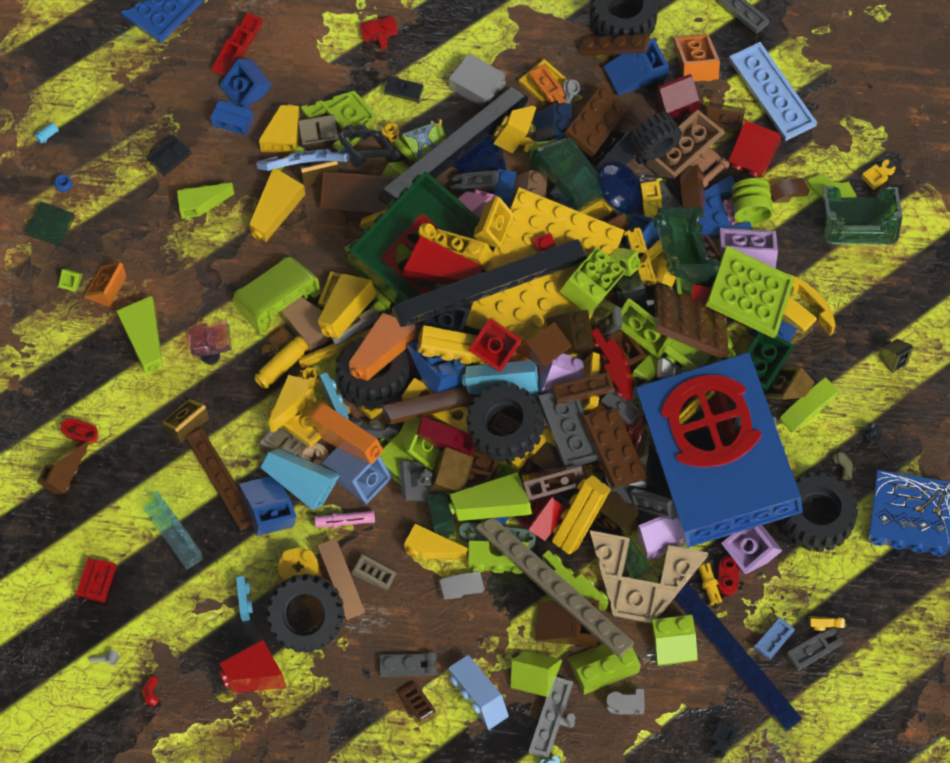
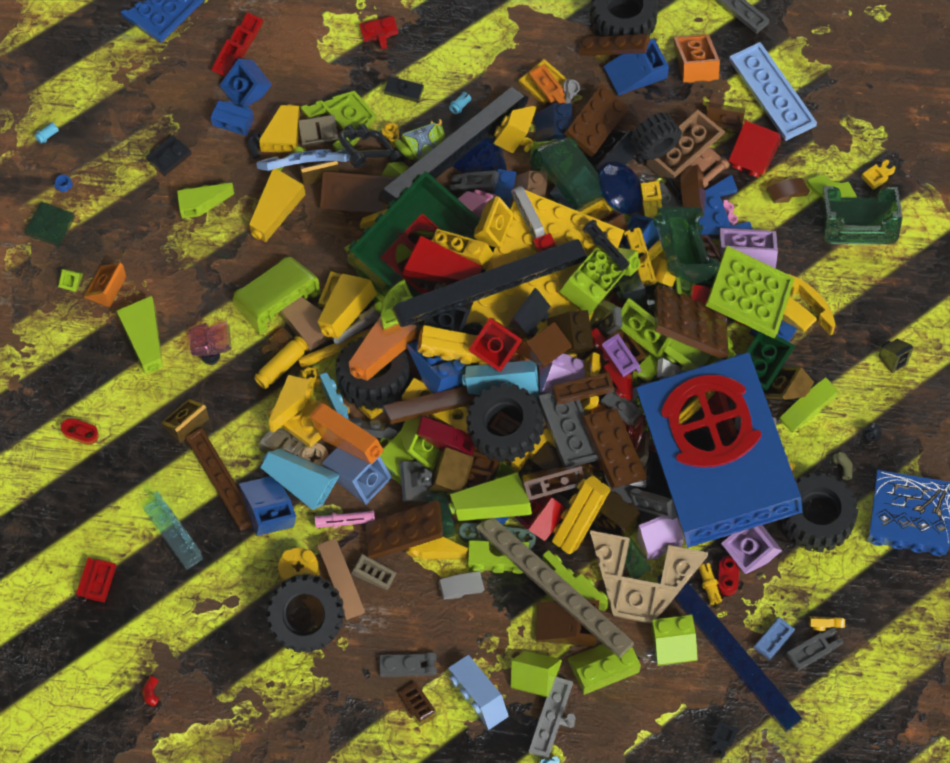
(59, 472): reddish brown slope -> none
(112, 658): light grey hand -> none
(244, 605): medium azure plate -> none
(252, 670): red slope -> none
(253, 145): none -> black arm
(395, 295): none -> lime tile
(404, 530): none -> reddish brown plate
(427, 231): yellow plate -> none
(457, 105): none -> medium azure pin
(474, 328): none -> black plate
(477, 81): light grey brick -> none
(527, 212): none -> light grey beam
(529, 315): none -> black slope
(601, 239): none -> black pin
(621, 355): none -> medium lavender panel
(626, 704): light grey leg -> none
(678, 97): slope -> none
(752, 201): lime wheel -> none

